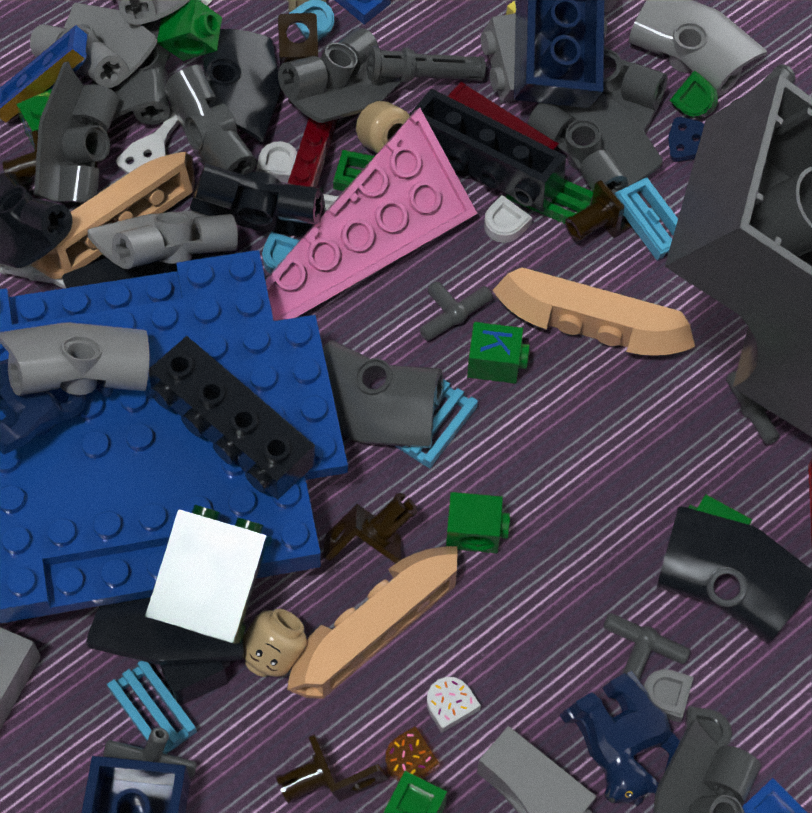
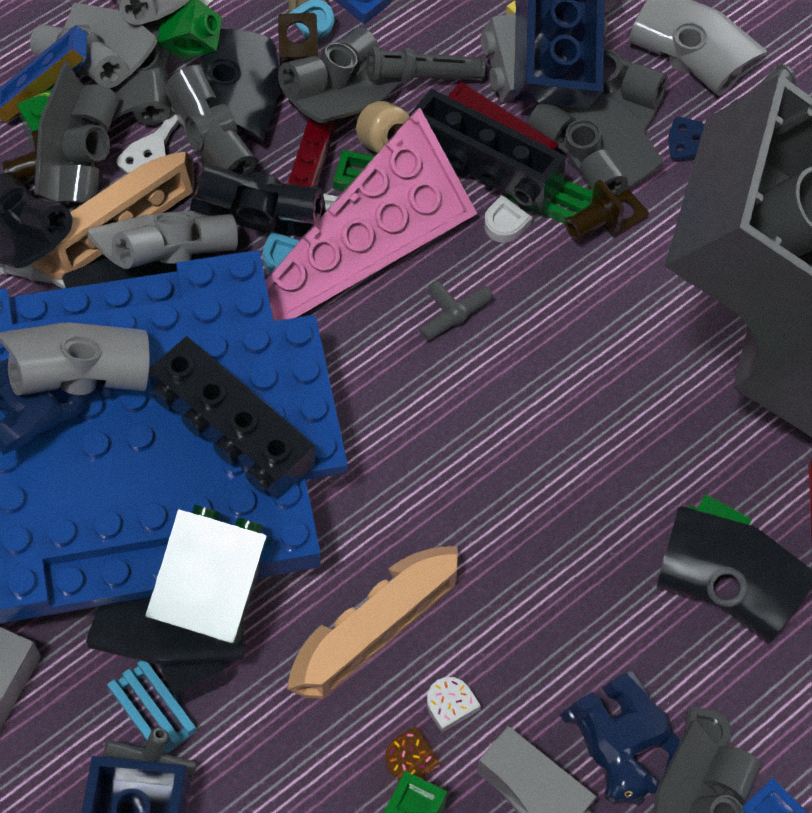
(273, 643): tan head -> none
(277, 160): white tile -> none
(321, 772): dark brown bracket -> none
(375, 530): dark brown bracket -> none
(390, 415): dark grey panel -> none
(455, 397): medium azure tile -> none
(476, 522): green brick -> none
(497, 352): green brick -> none
(595, 313): light nougat brick -> none
(645, 220): medium azure tile -> none
(645, 640): dark grey piece -> none
(669, 692): light grey tile -> none
(696, 96): green tile -> none
(755, 413): dark grey piece -> none

